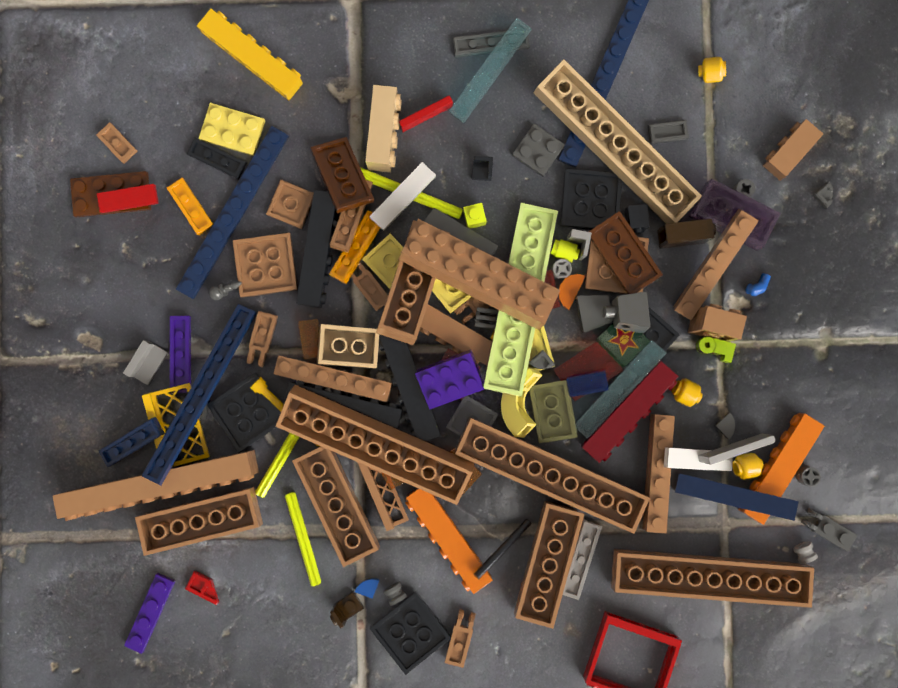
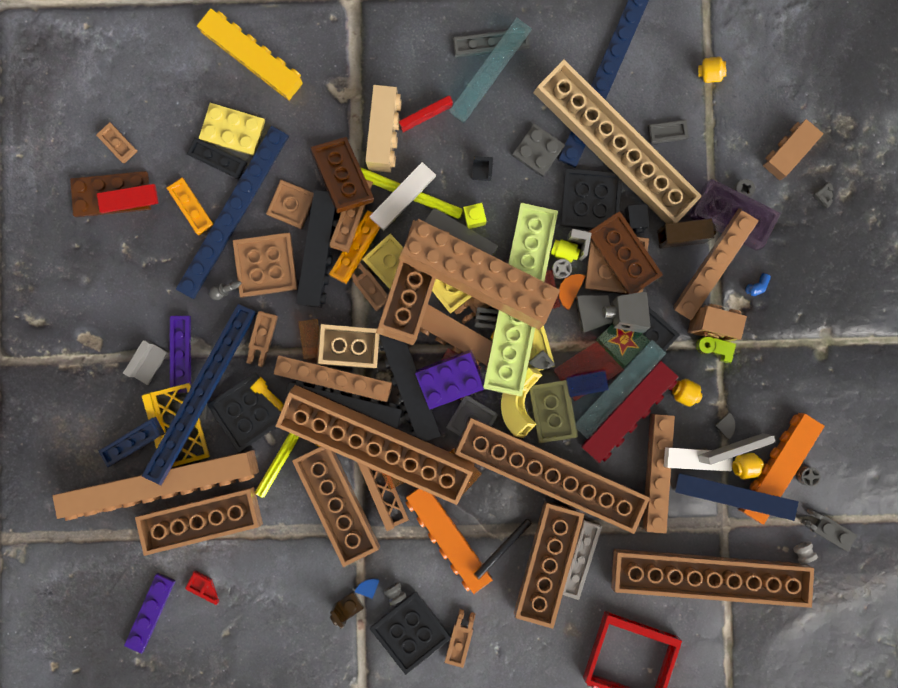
(303, 539): neon yellow axle -> none

